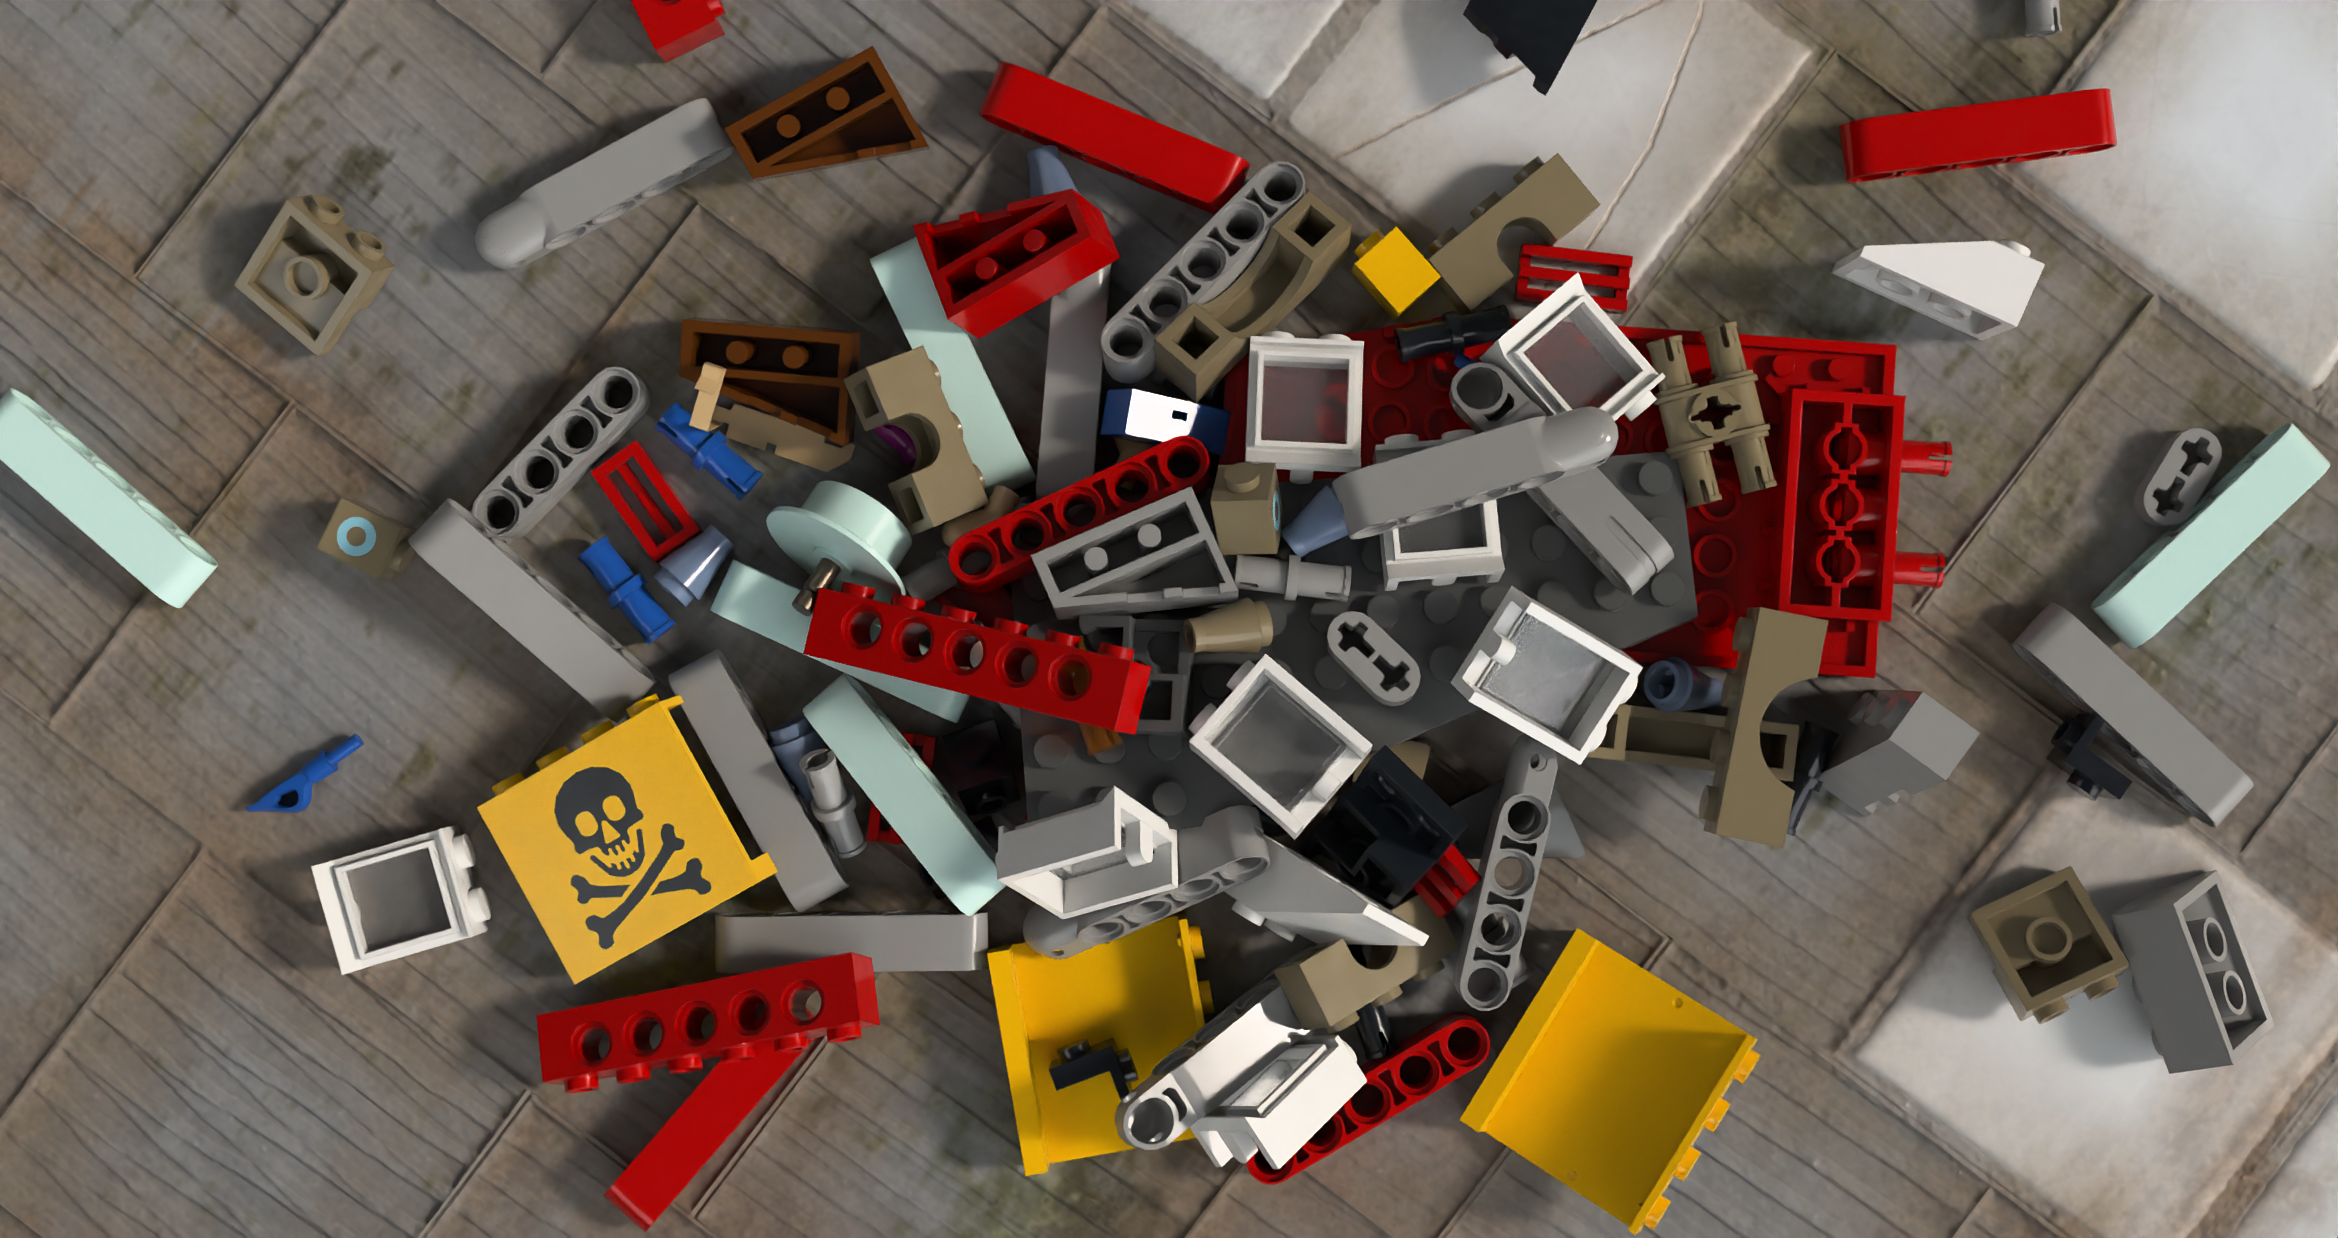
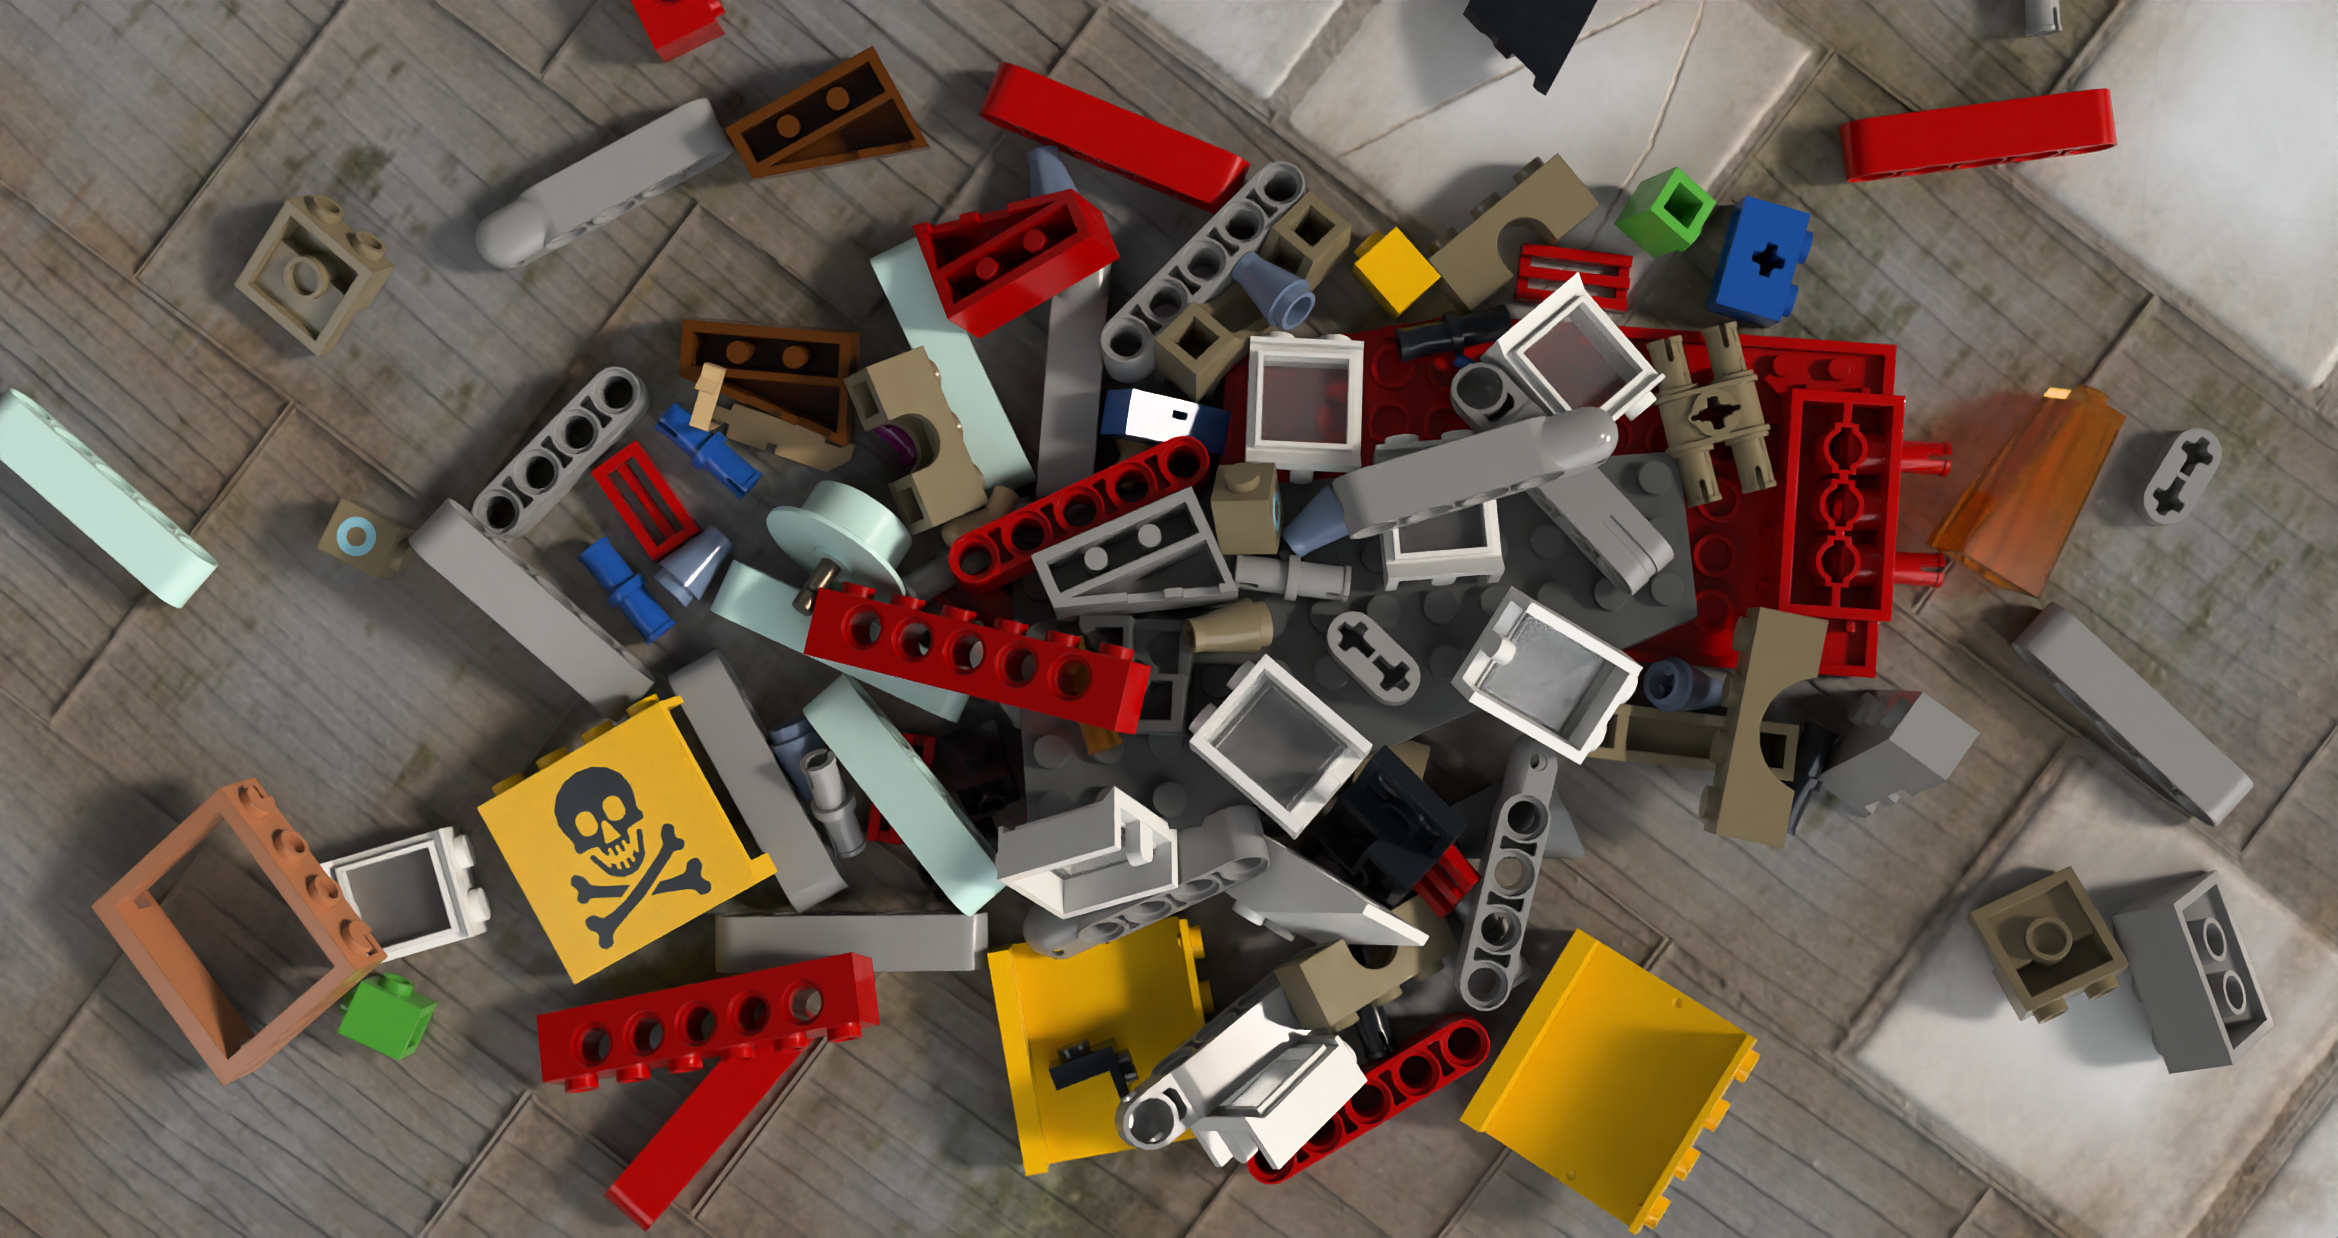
(179, 975): none -> nougat window
(312, 772): blue hand -> none
(386, 1014): none -> bright green brick
(1276, 292): none -> sand blue cone
(1665, 213): none -> bright green brick
(1736, 285): none -> blue brick
(1961, 284): white slope -> none
(2031, 492): none -> clear orange slope
(2087, 772): black bracket -> none
(2211, 535): light aqua beam -> none

